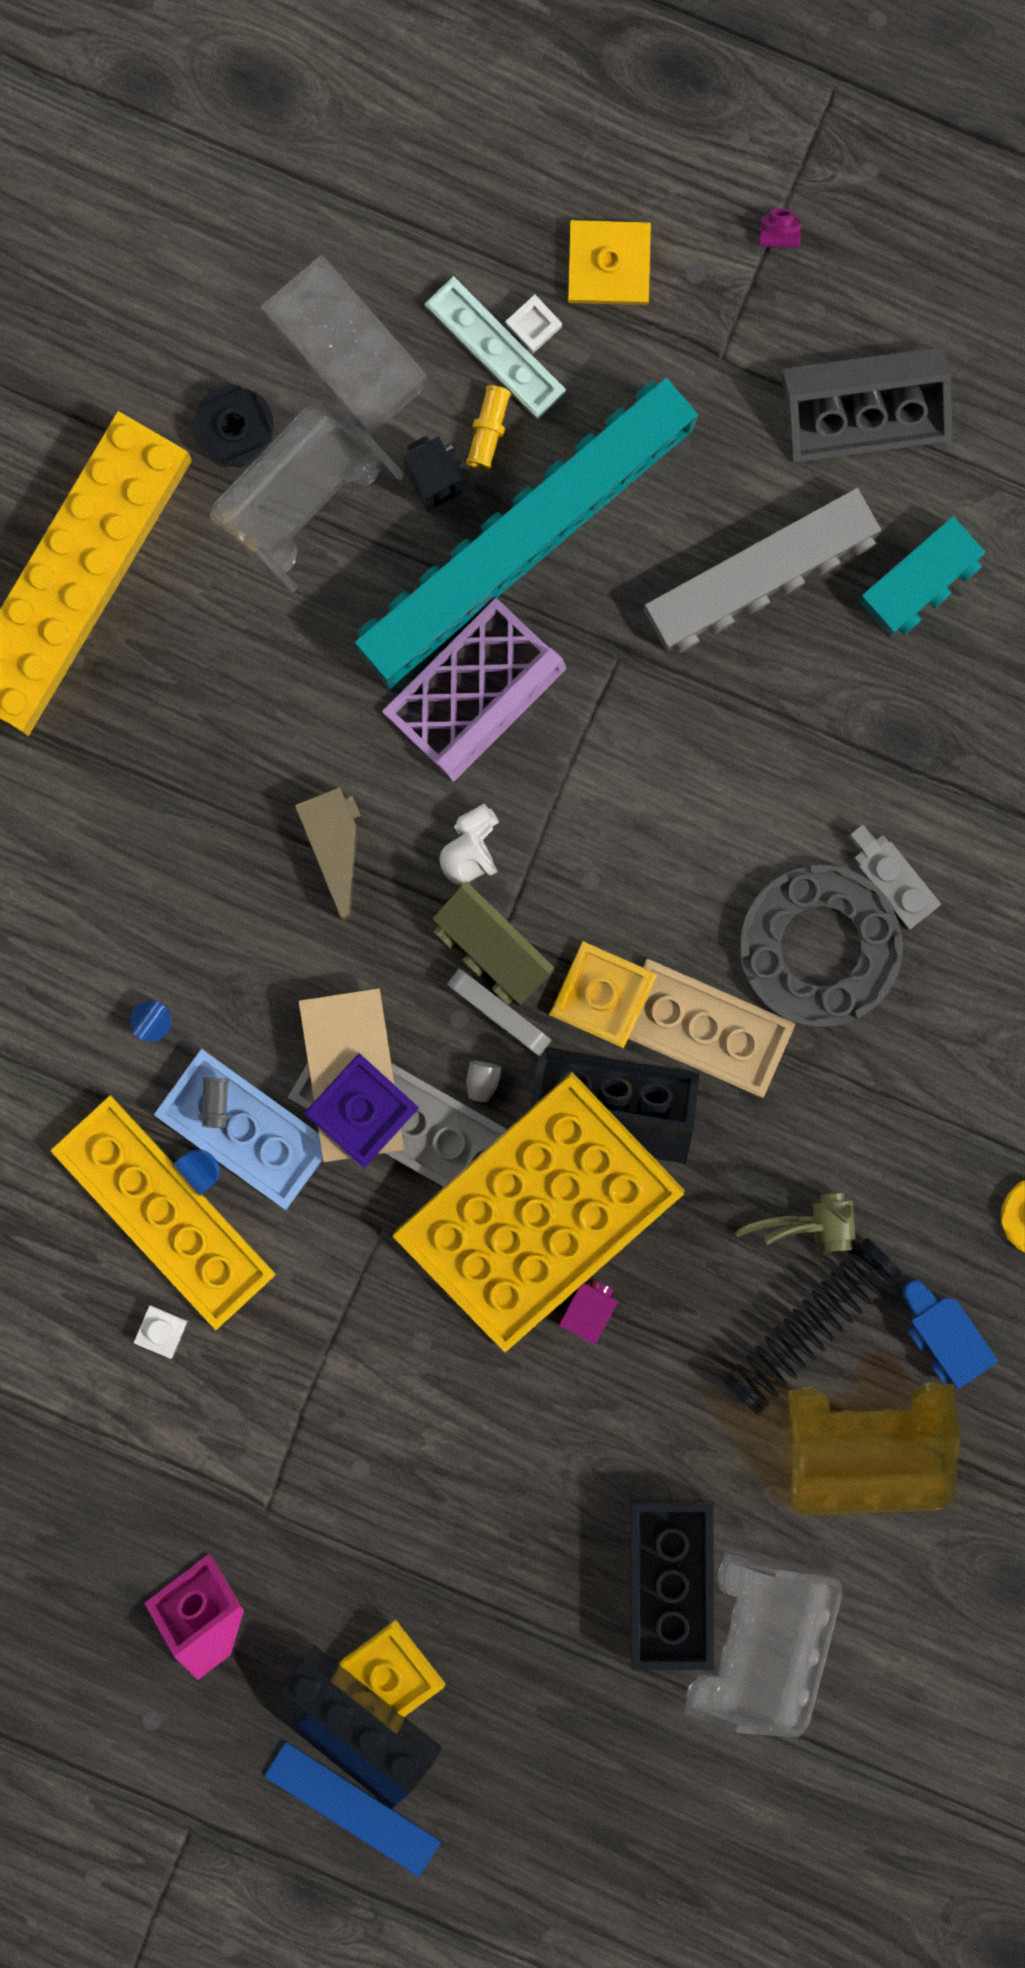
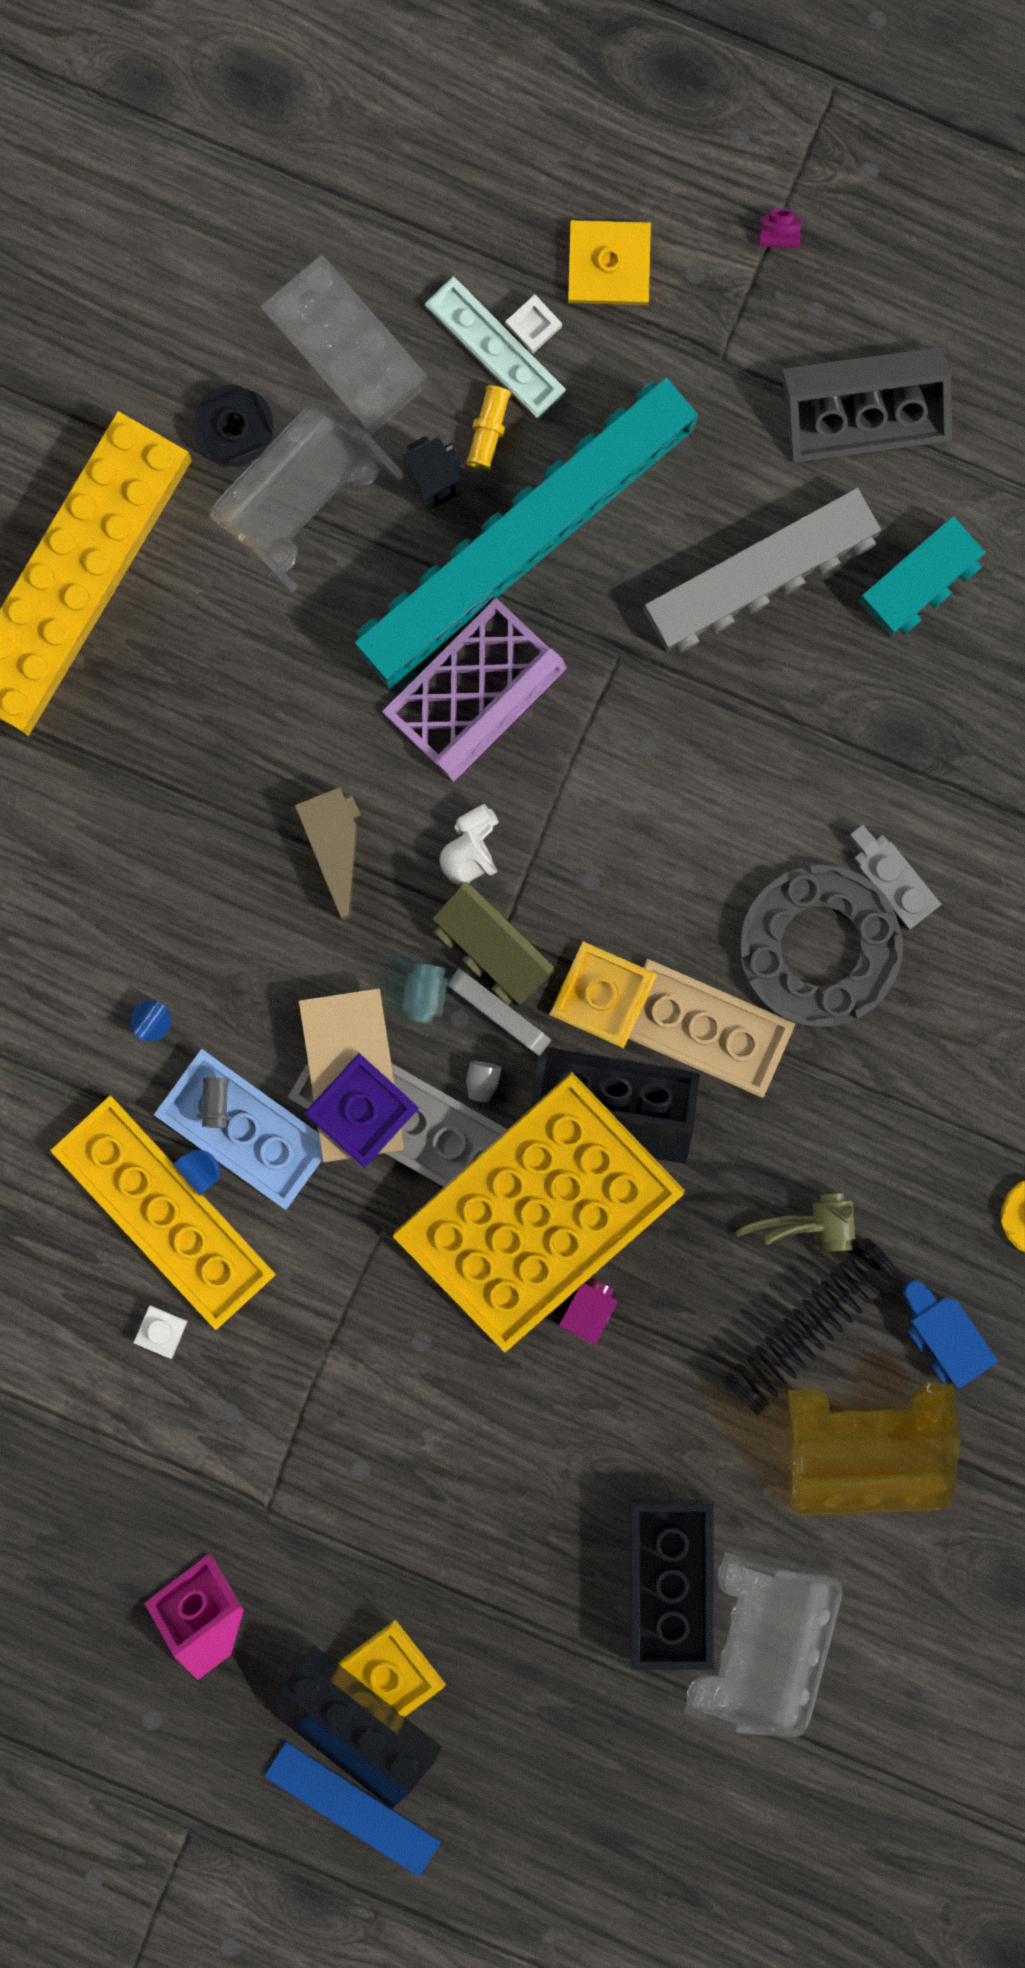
(425, 993): none -> clear light blue brick

